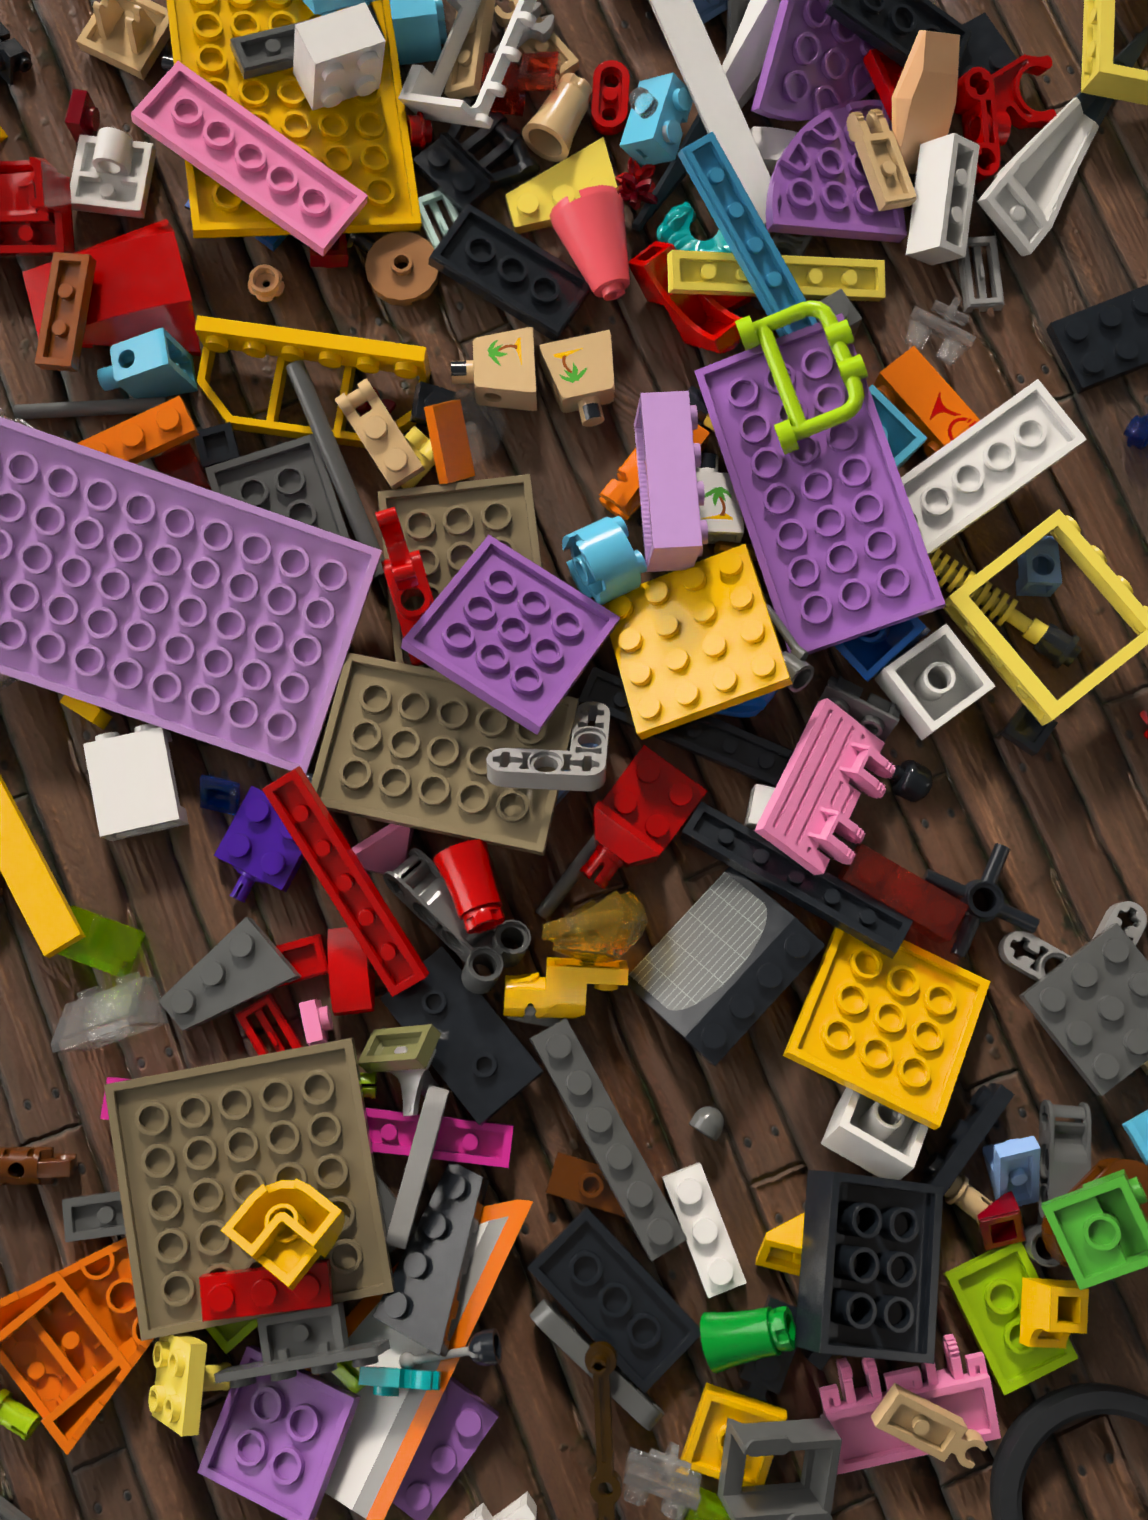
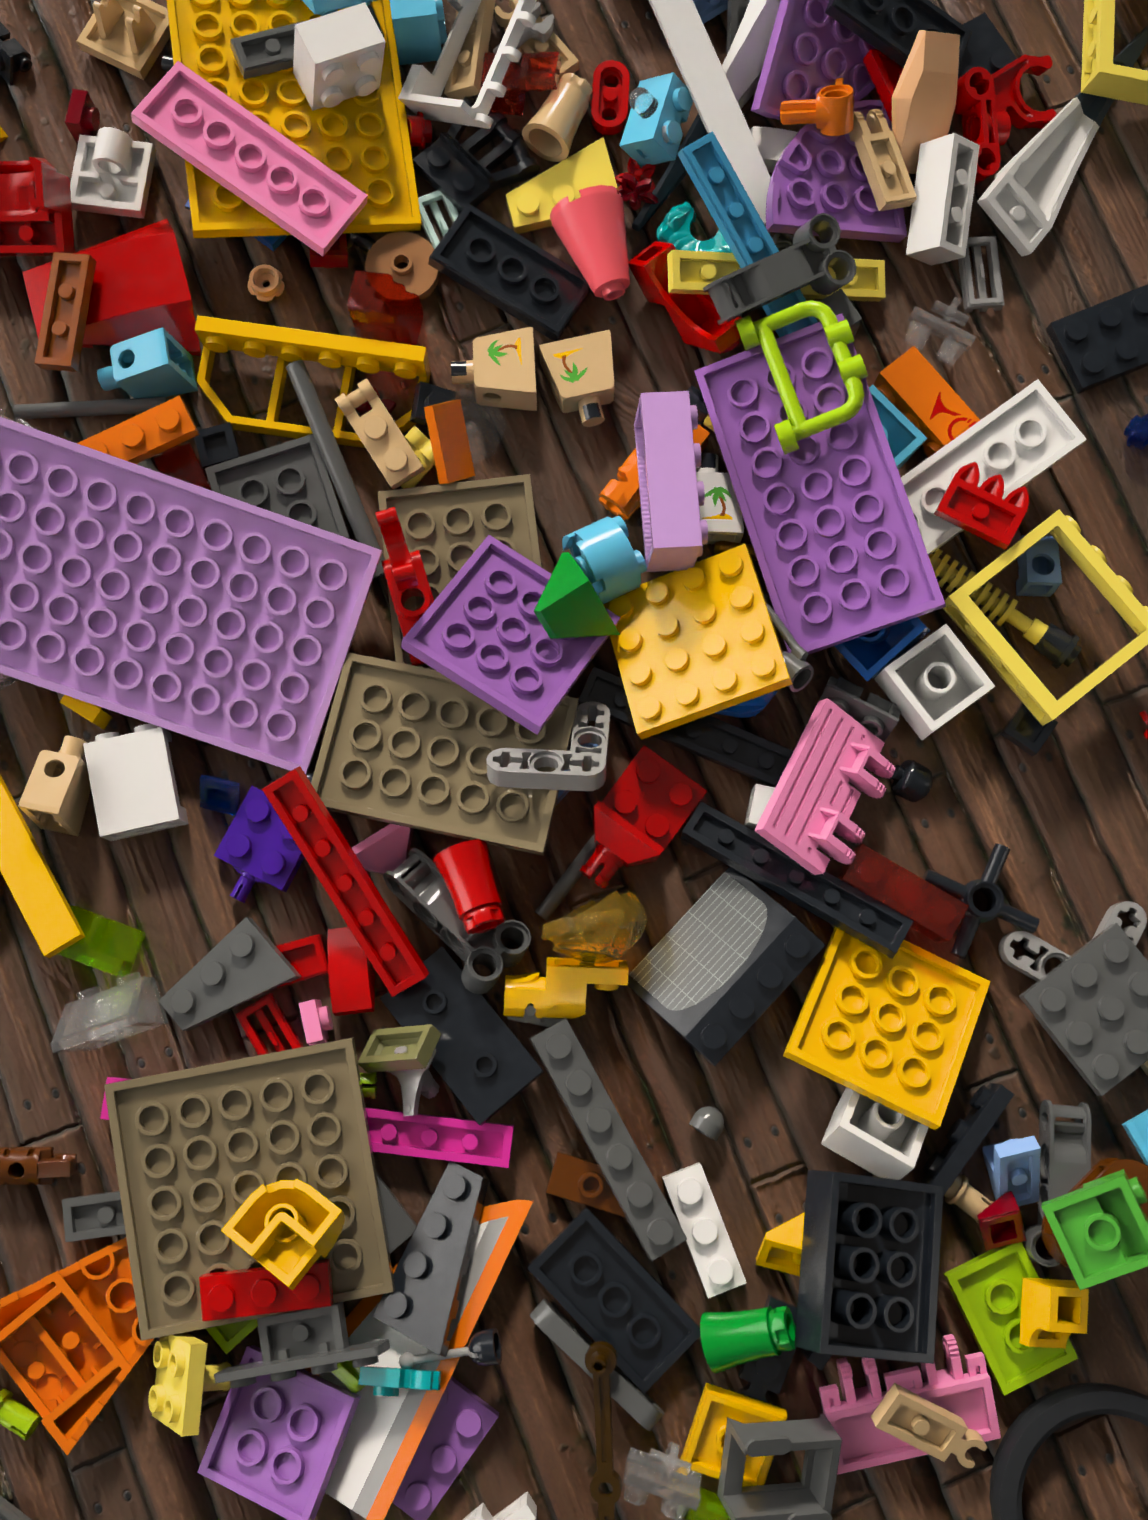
(58, 788): none -> tan torso
(384, 309): none -> clear red piece
(417, 1167): light grey beam -> none
(571, 605): none -> green slope
(786, 271): none -> dark grey piece
(830, 110): none -> orange axle
(982, 508): none -> red plate

